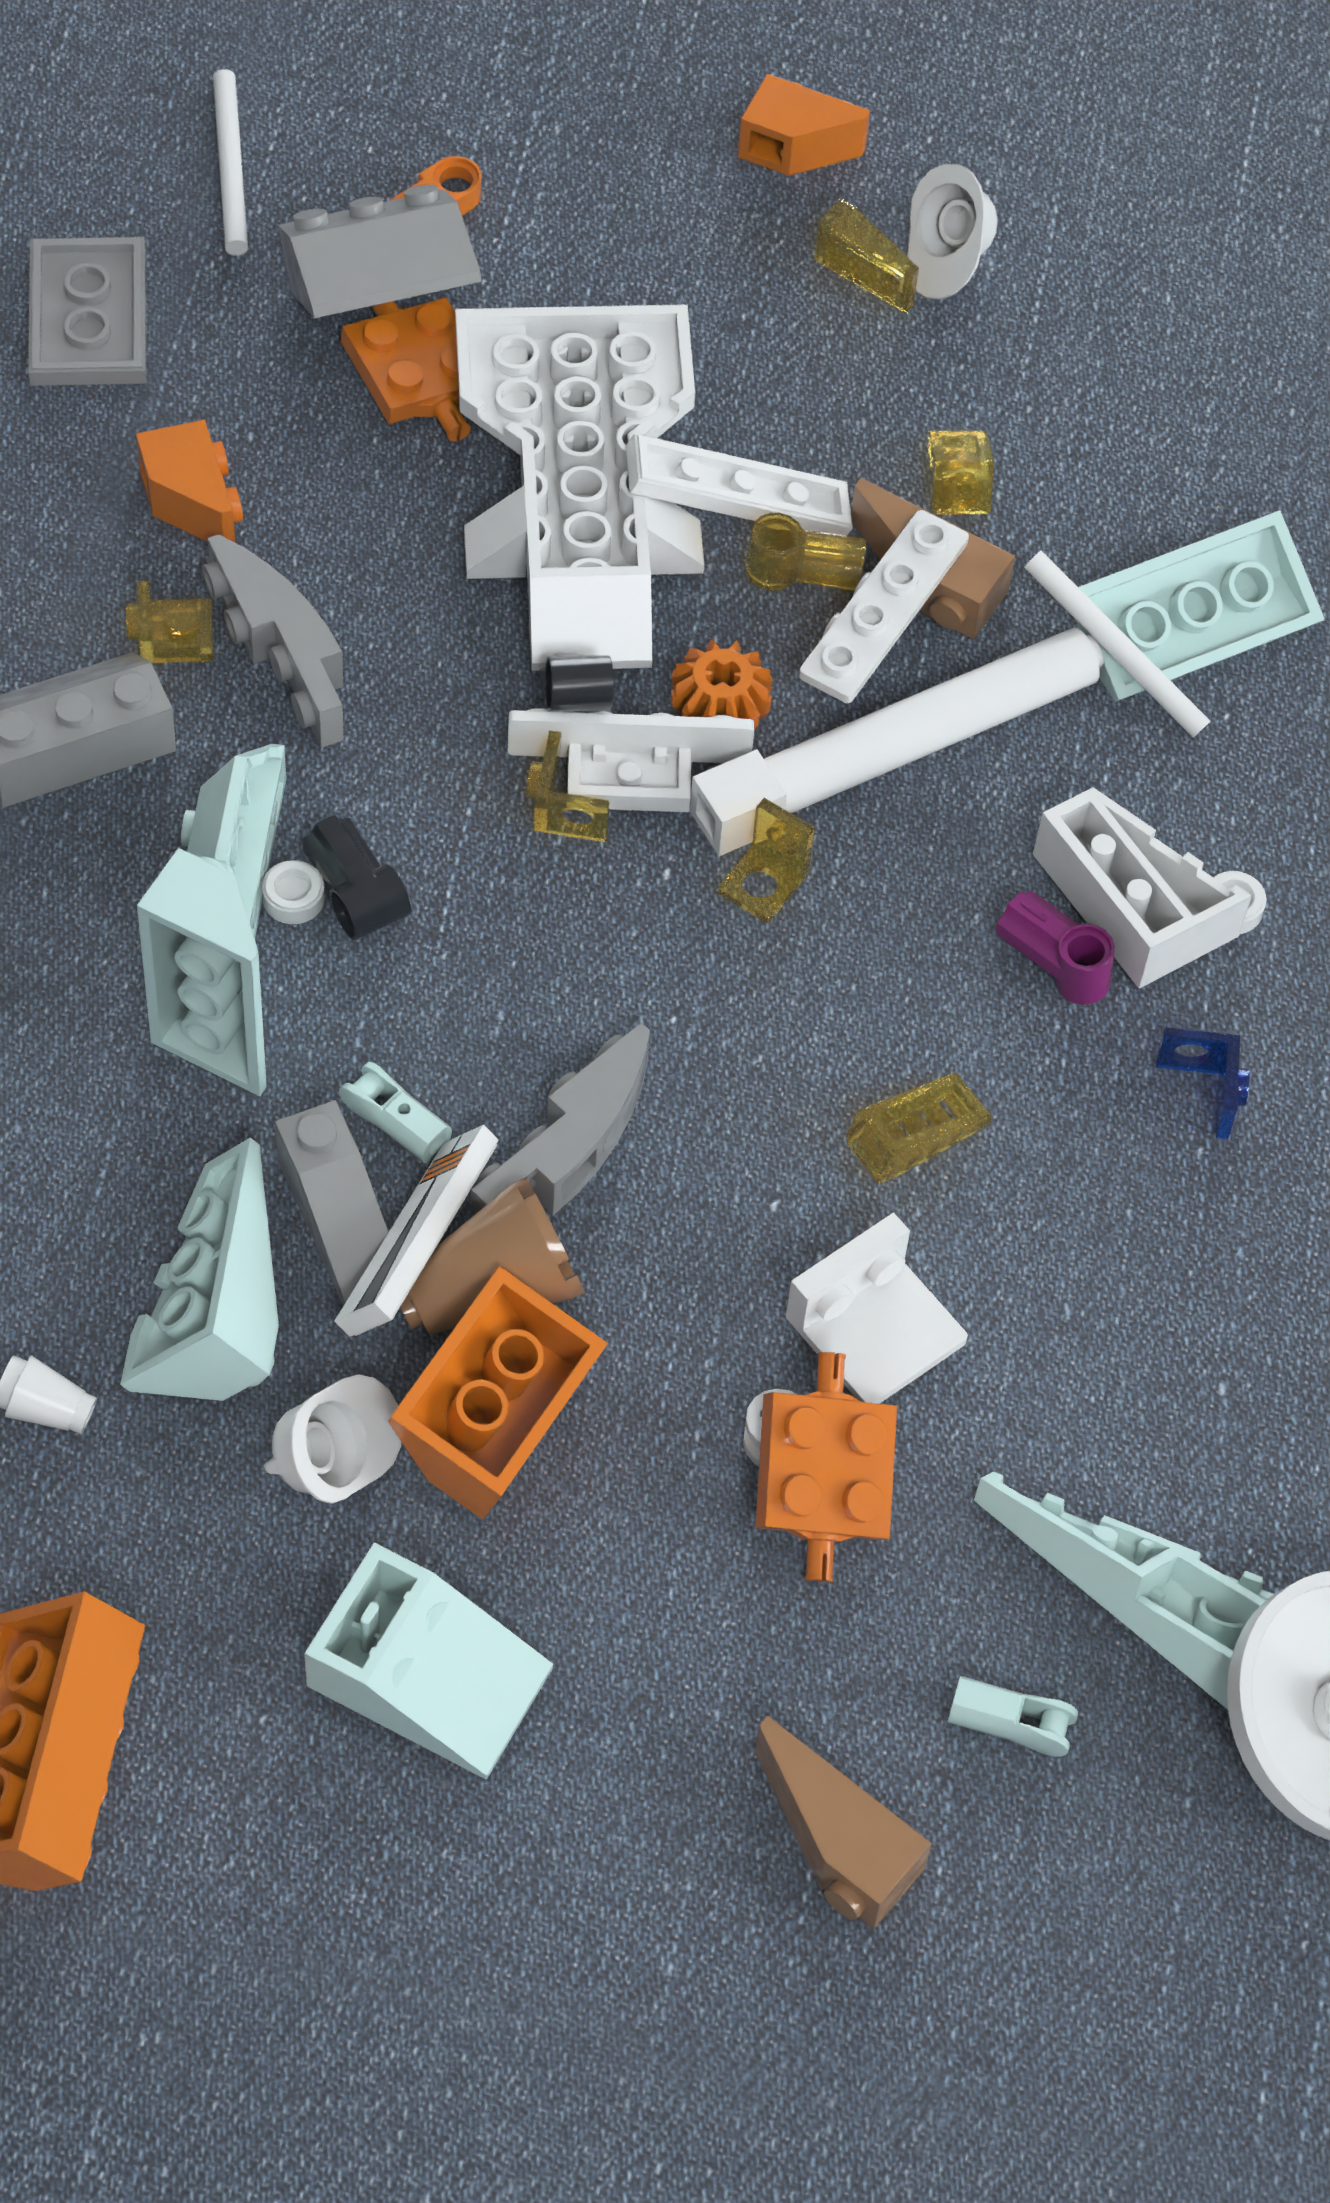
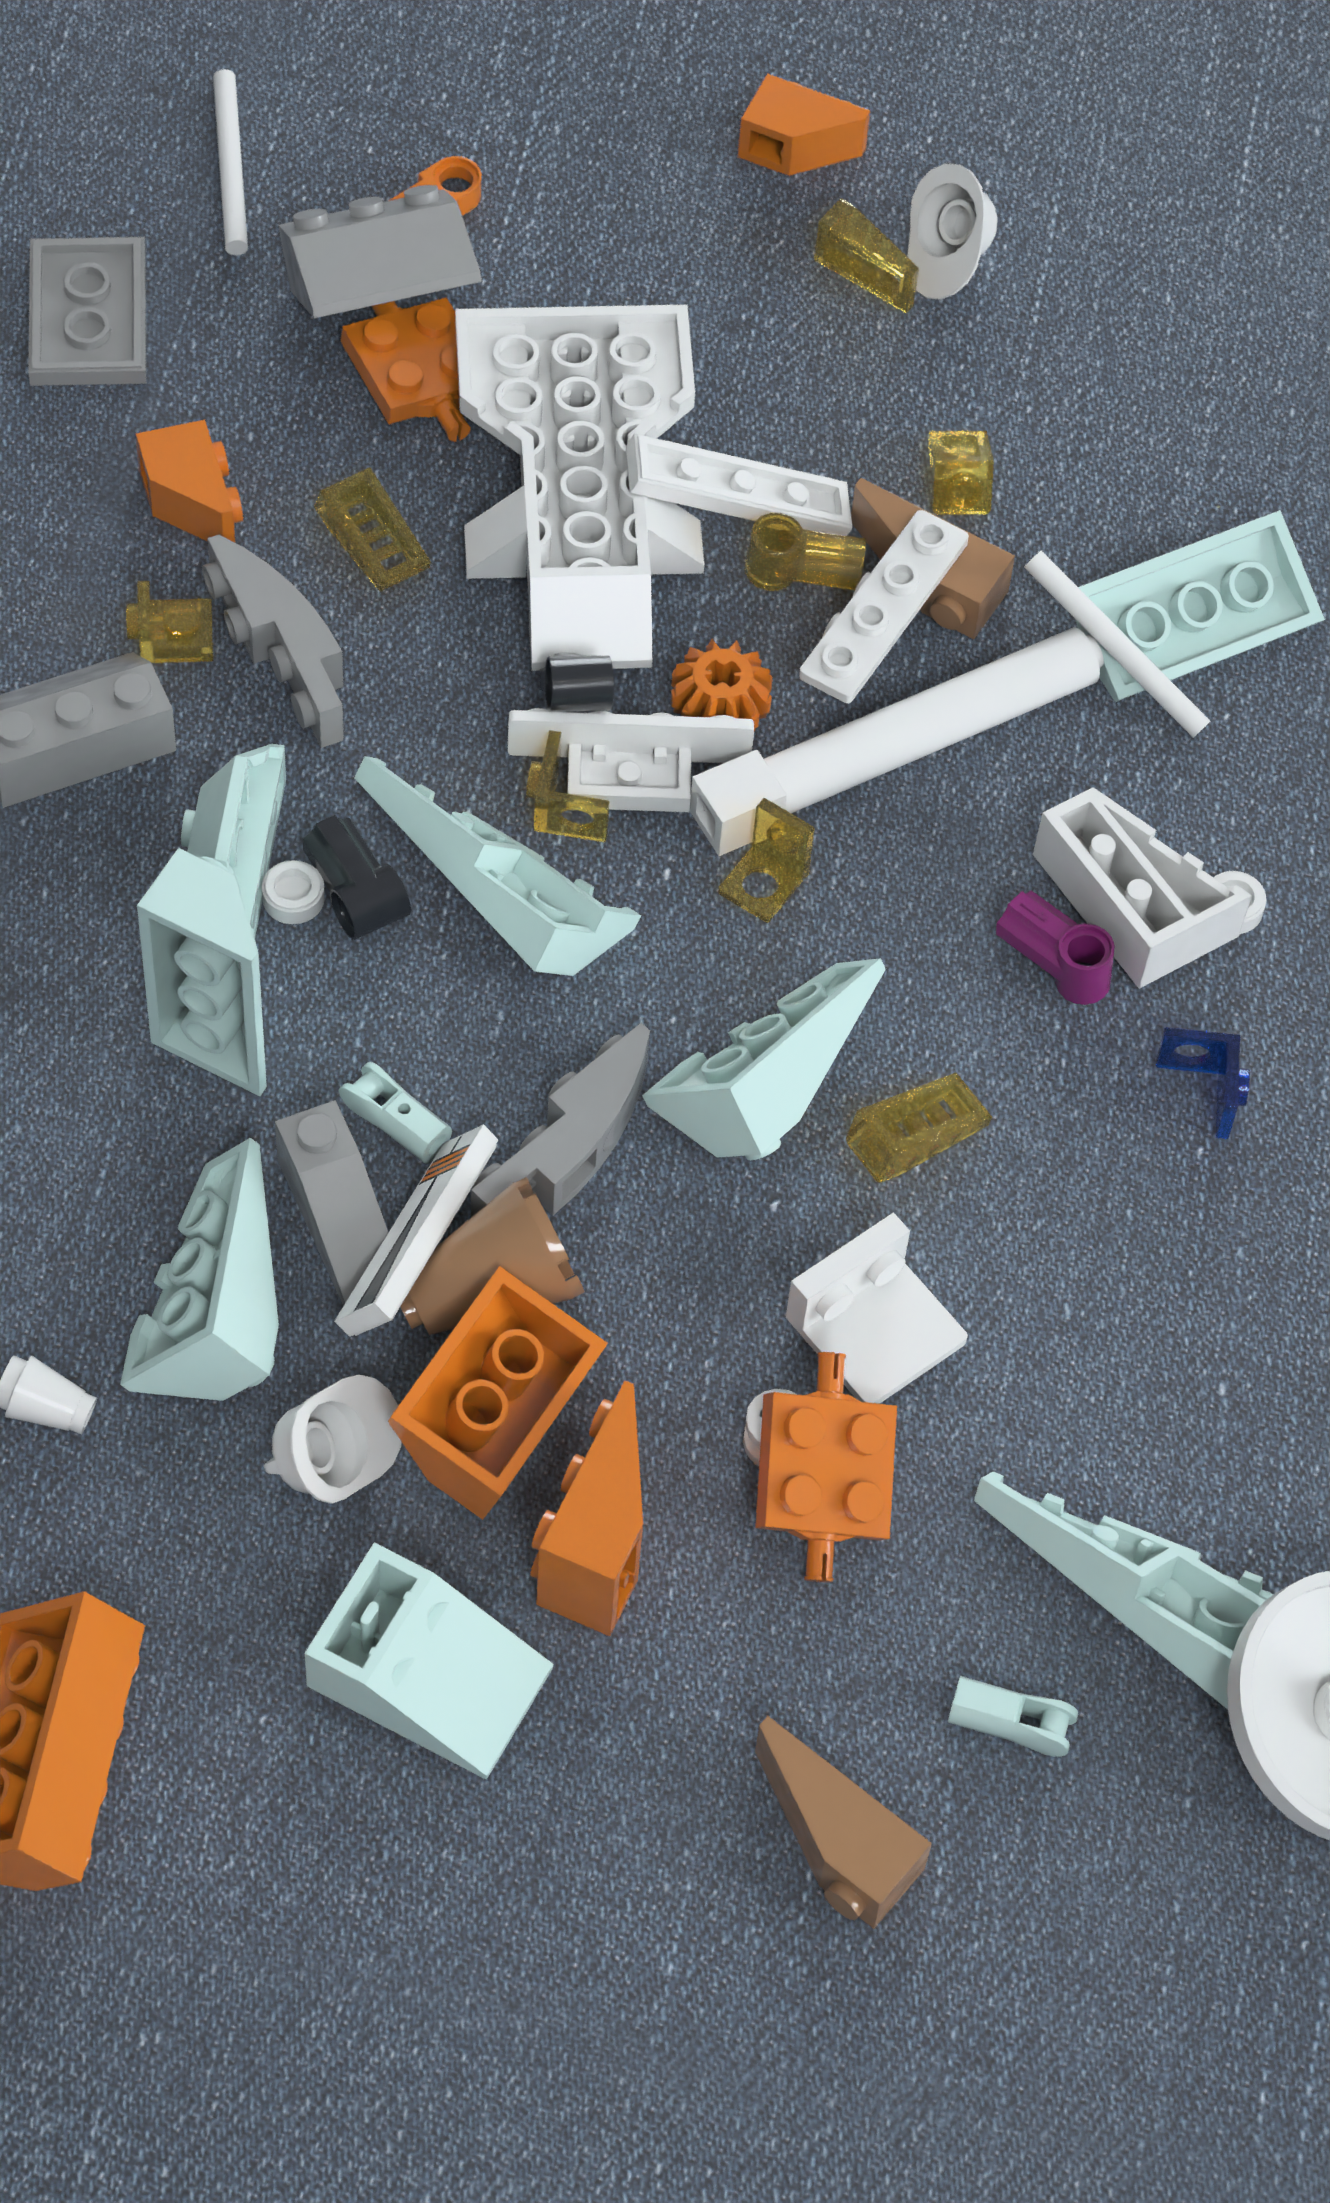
(367, 489): none -> clear yellow slope
(527, 901): none -> light aqua wedge
(594, 1540): none -> orange slope
(770, 1073): none -> light aqua wedge

